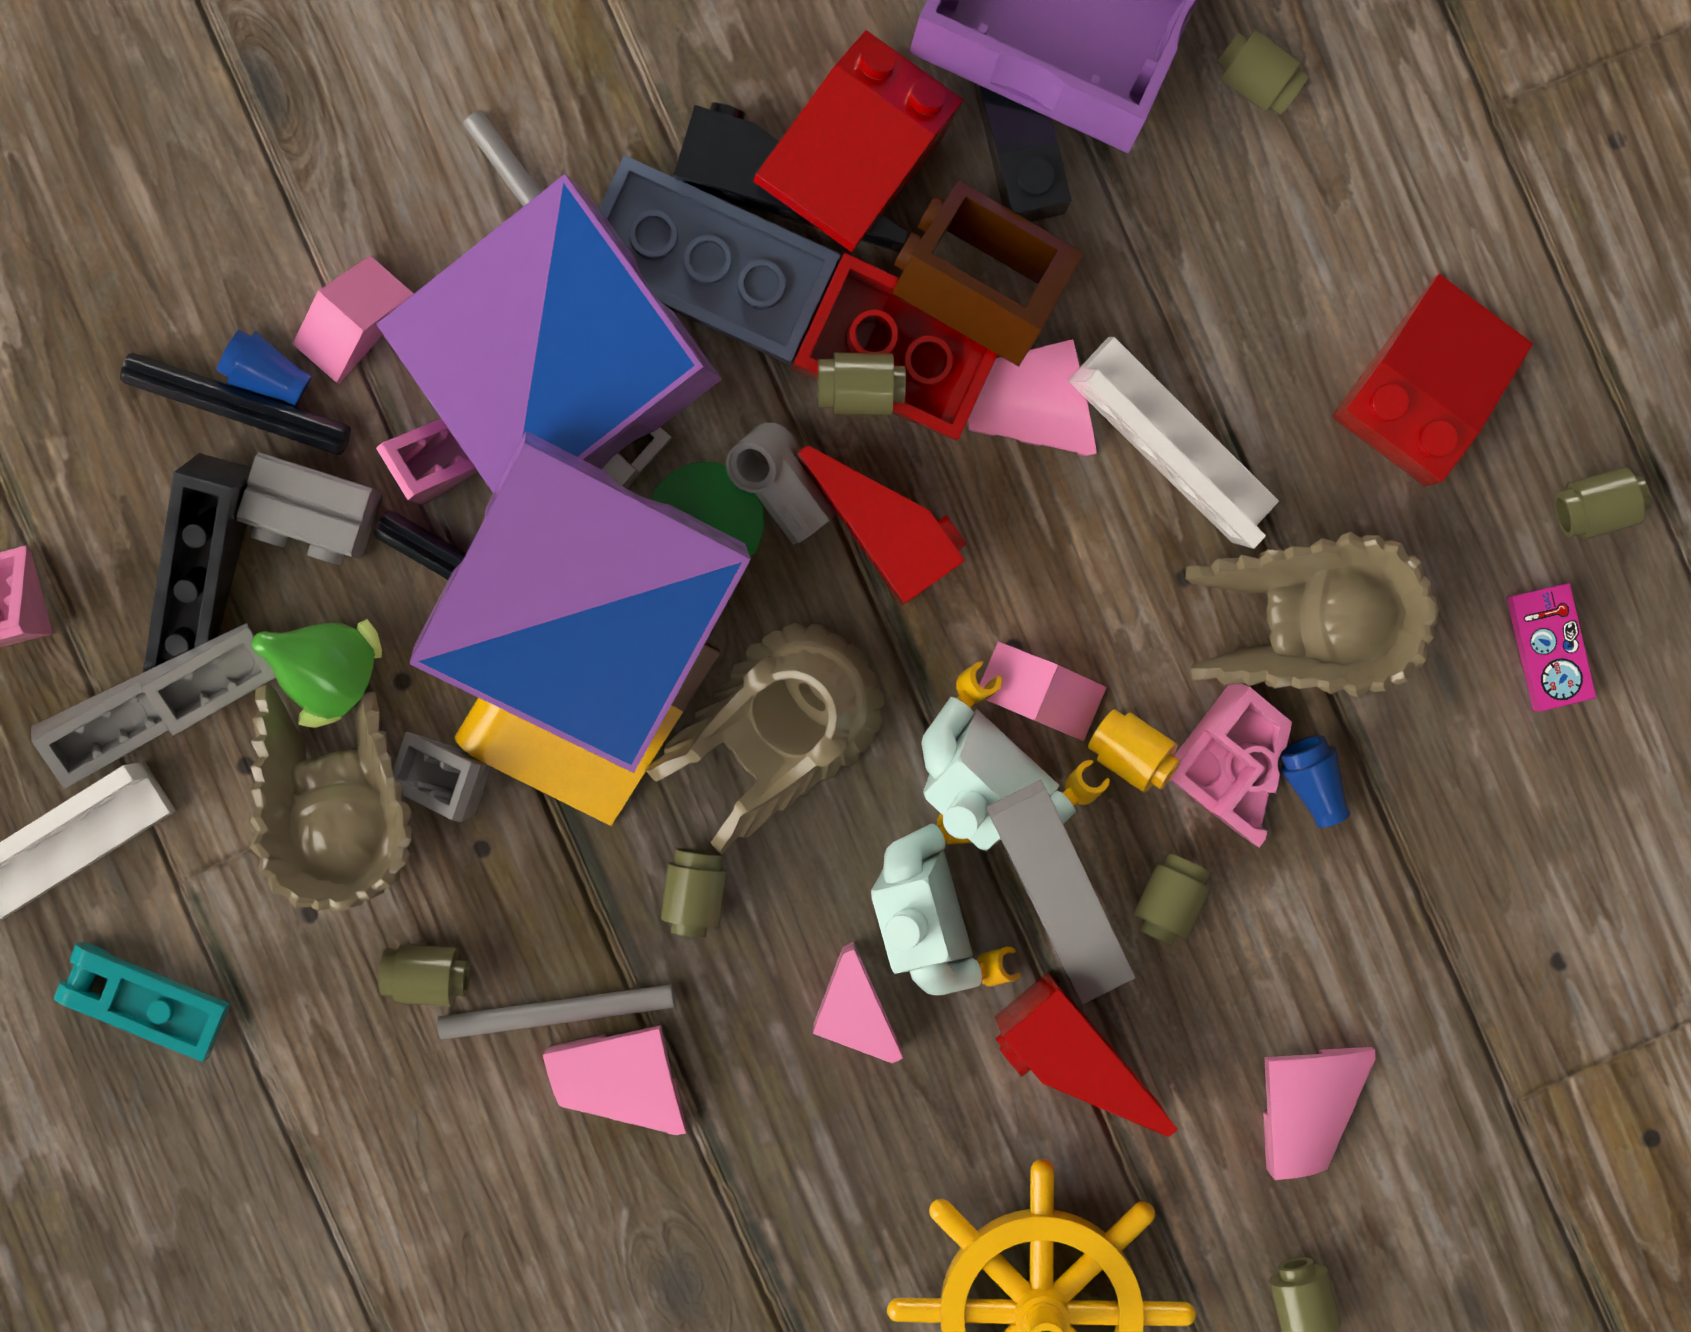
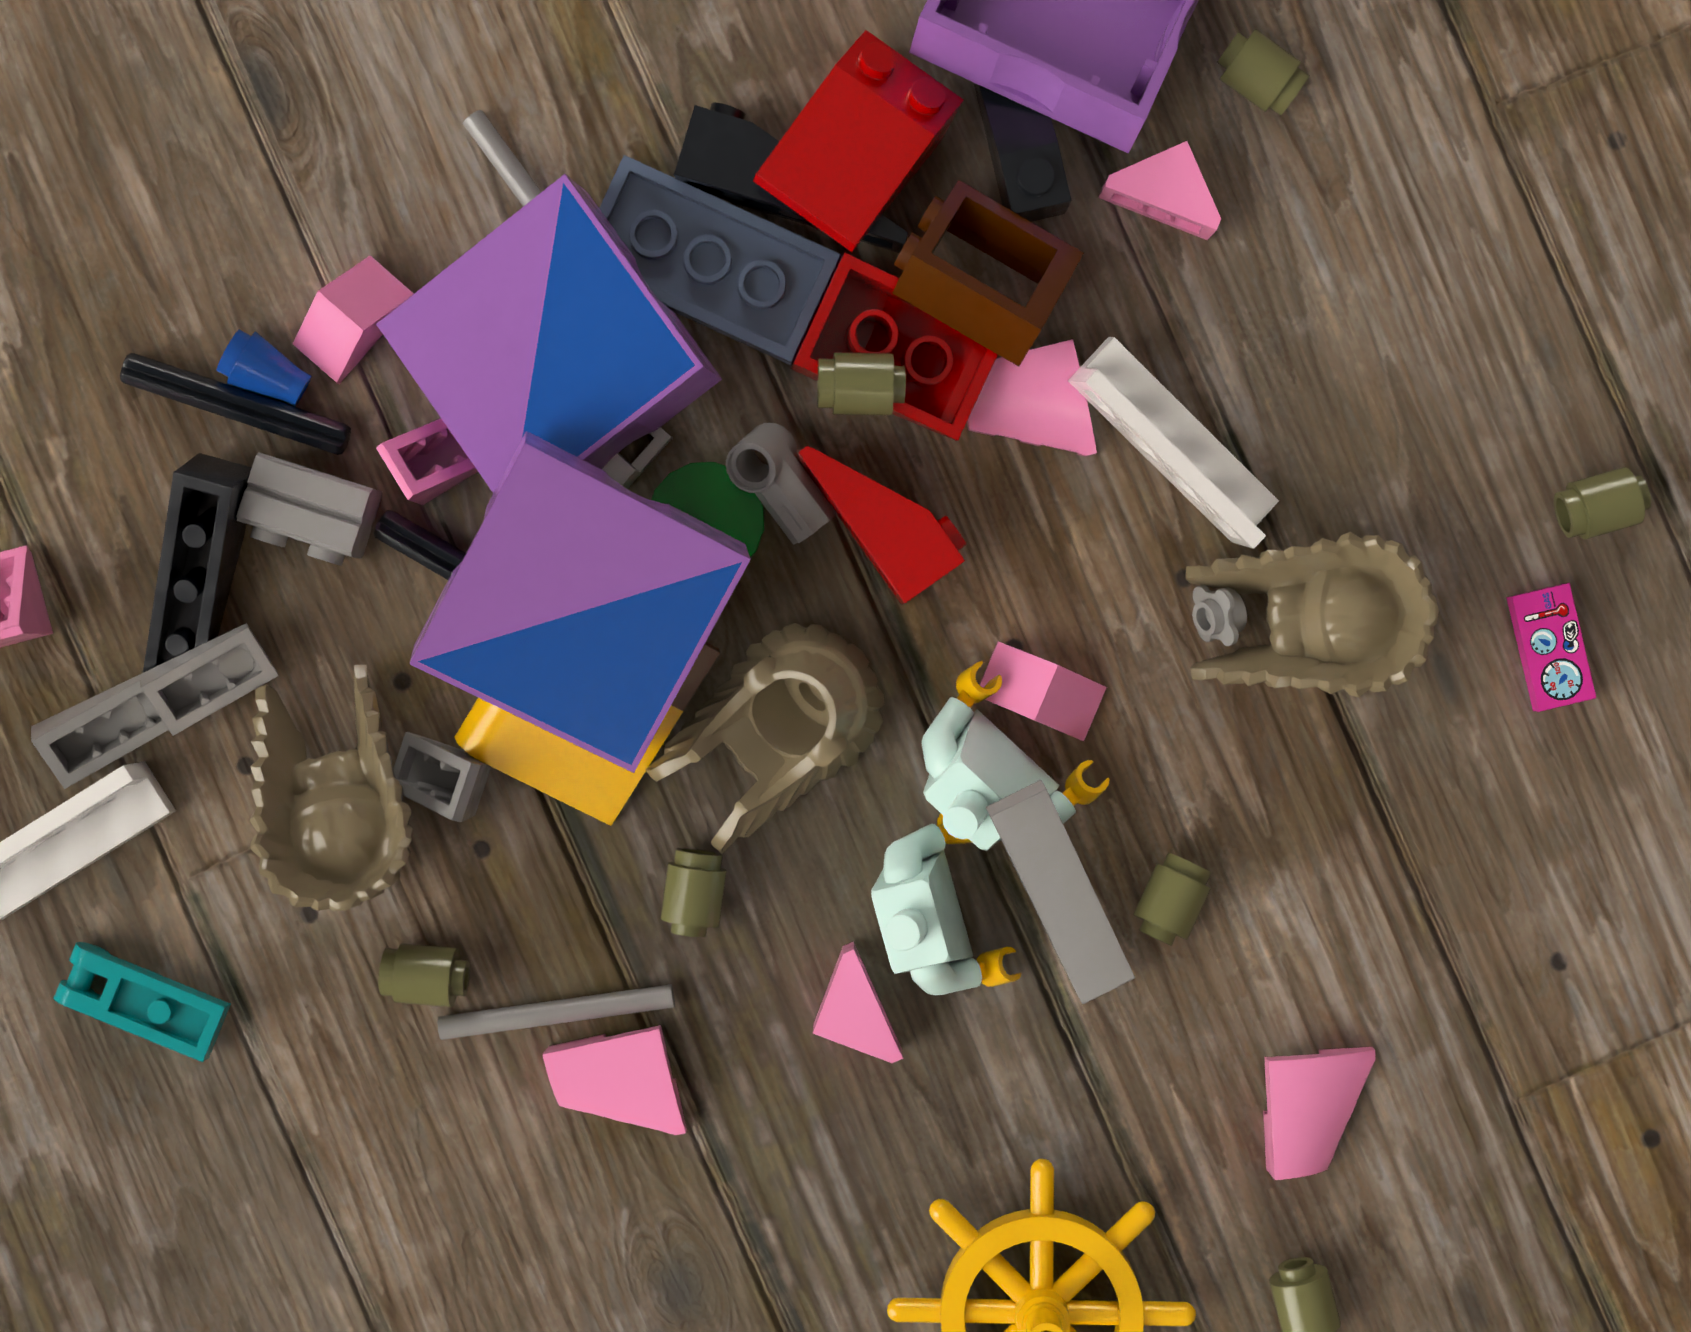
(321, 666): bright green hat -> none
(1067, 1052): red slope -> none
(1135, 751): yellow brick -> none
(1166, 190): none -> bright pink slope
(1218, 614): none -> light grey plate
(1233, 760): bright pink slope -> none
(1316, 778): blue cone -> none
(1434, 382): red slope -> none

